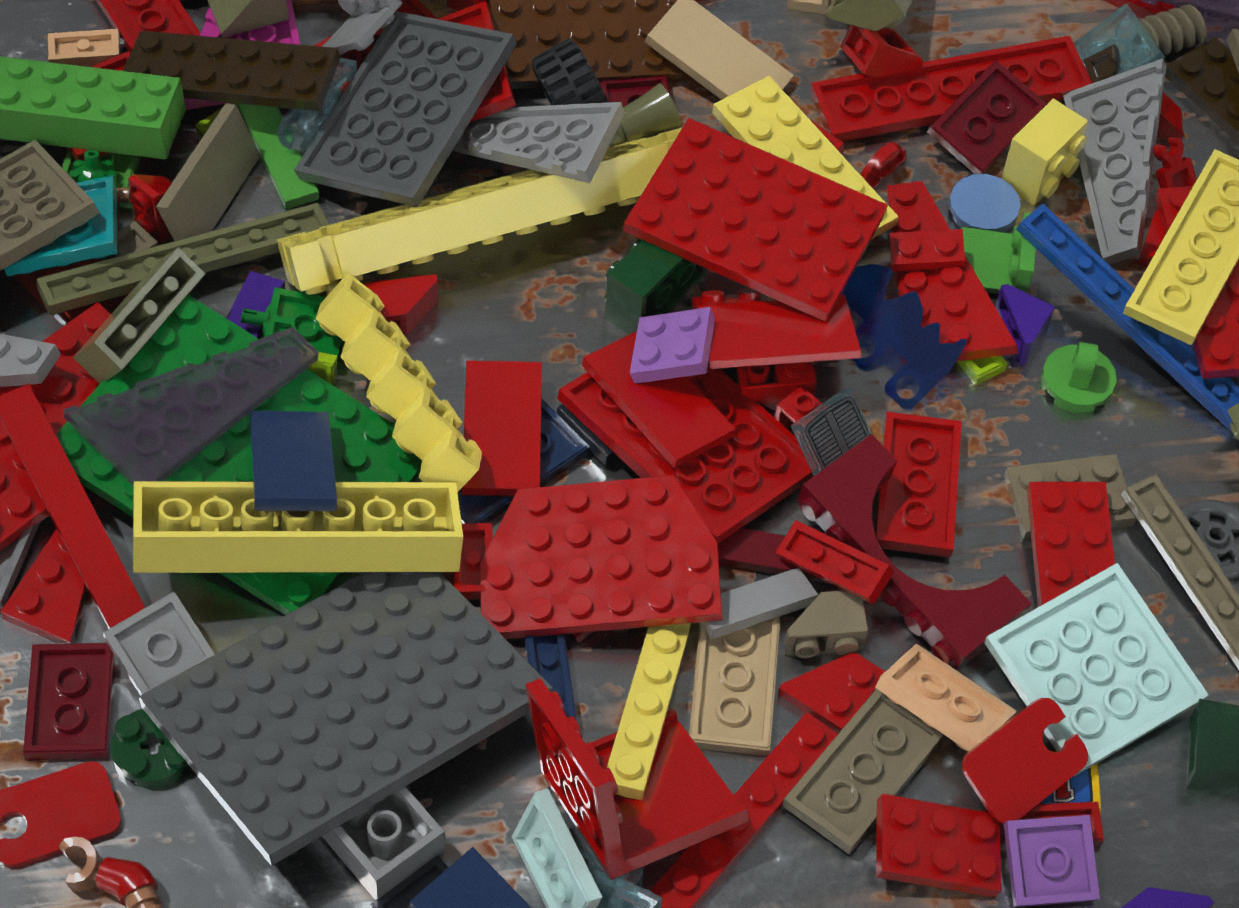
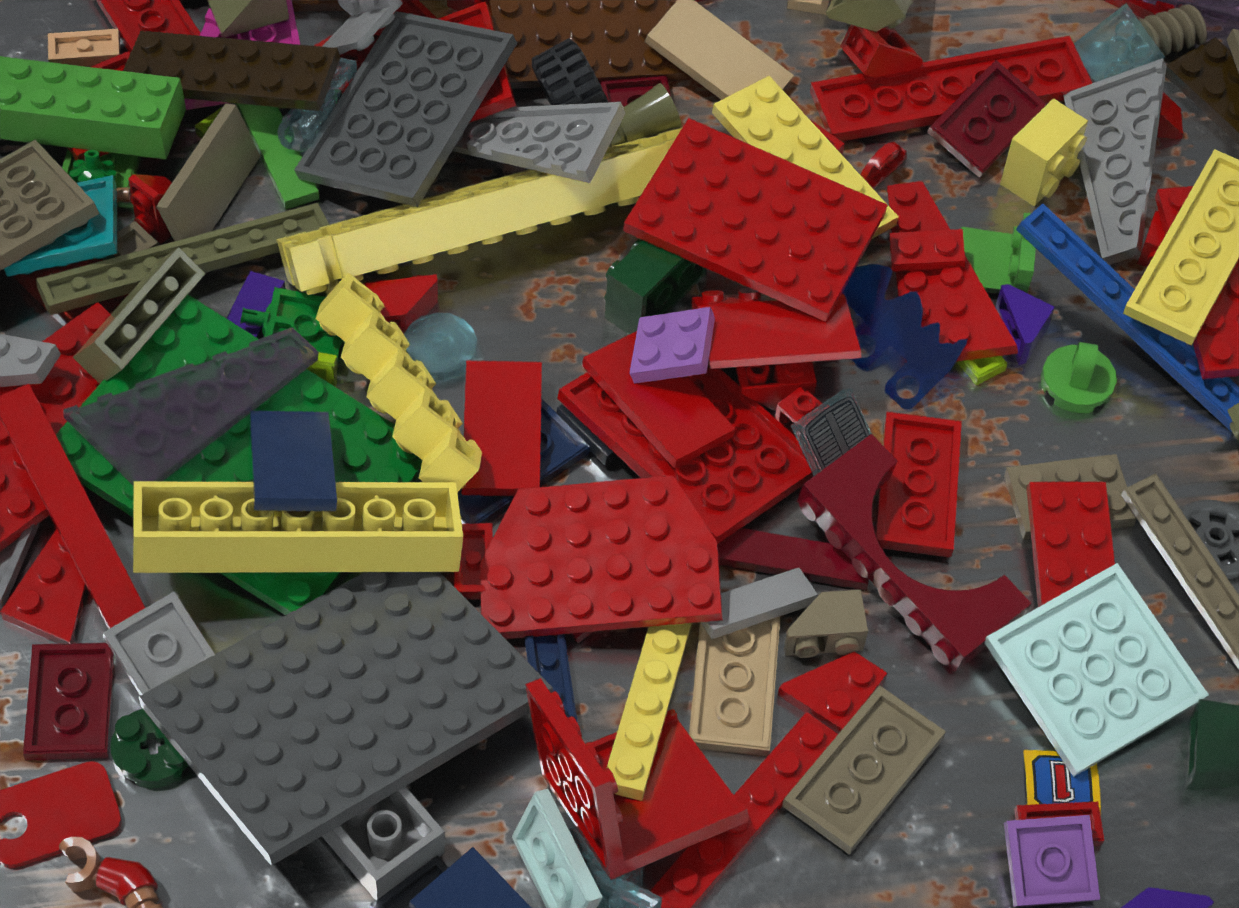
(441, 344): none -> clear light blue tile
(834, 562): red plate -> none
(937, 846): red plate -> none
(944, 698): light nougat plate -> none
(984, 203): medium blue tile -> none
(1014, 767): red piece -> none
(1103, 64): dark brown tile -> none
(1176, 170): red plate -> none

